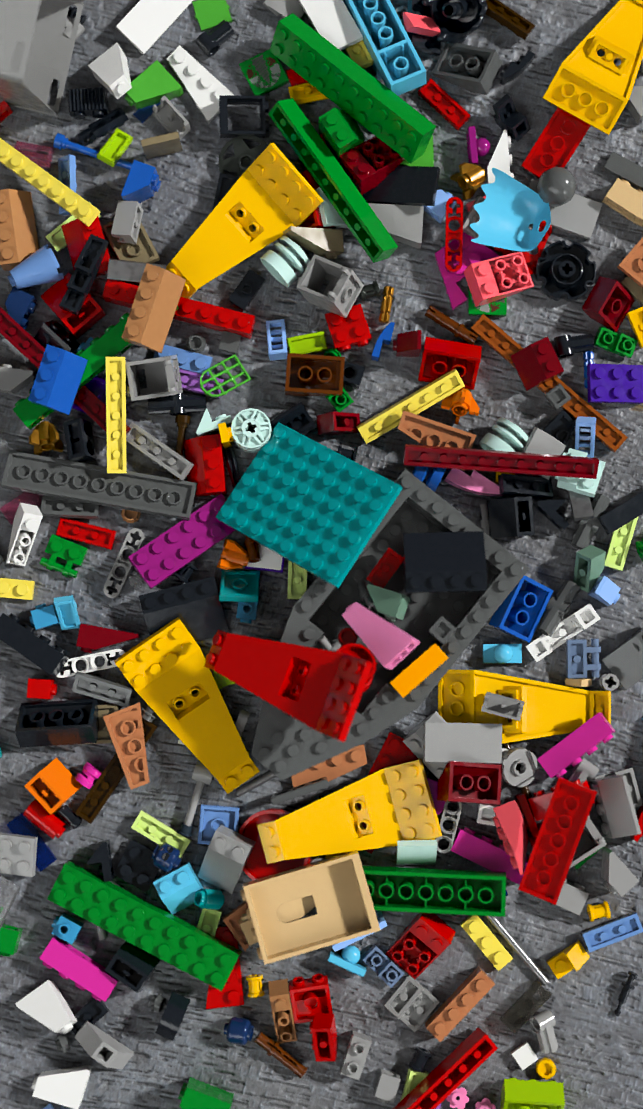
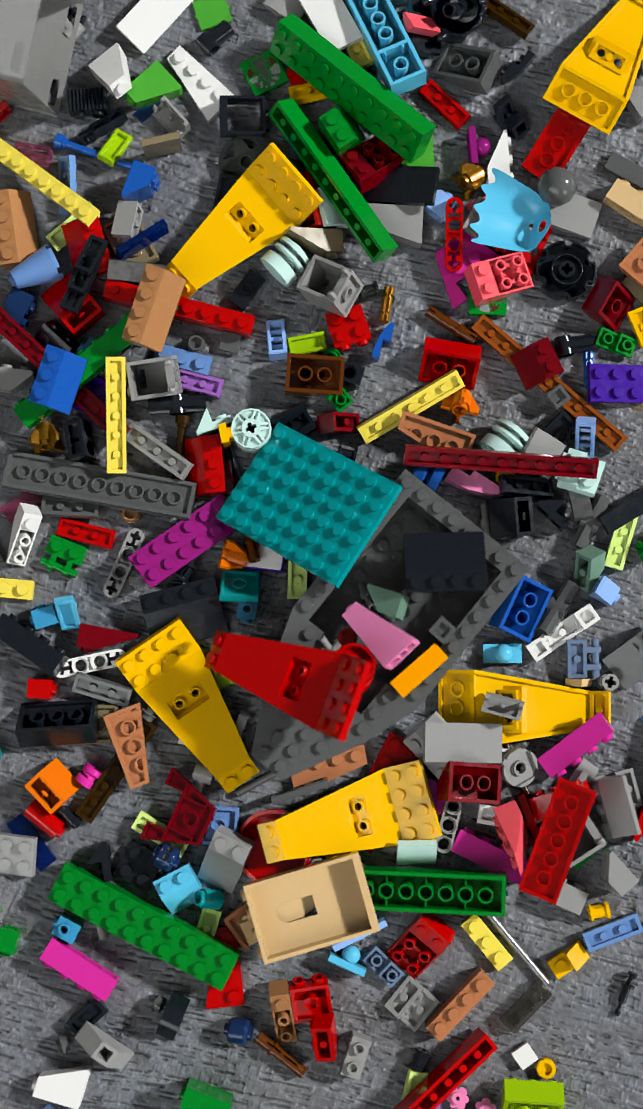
(48, 1008): white slope -> none
(132, 966): black slope -> none
(142, 240): none -> clear blue tile
(190, 817): none -> dark red wing
(232, 378): bright green window -> none
(255, 985): yellow bush -> none
(385, 568): red plate -> none
(387, 1086): light grey brick -> none
(408, 344): dark red slope -> none
(543, 1026): light grey piece -> none

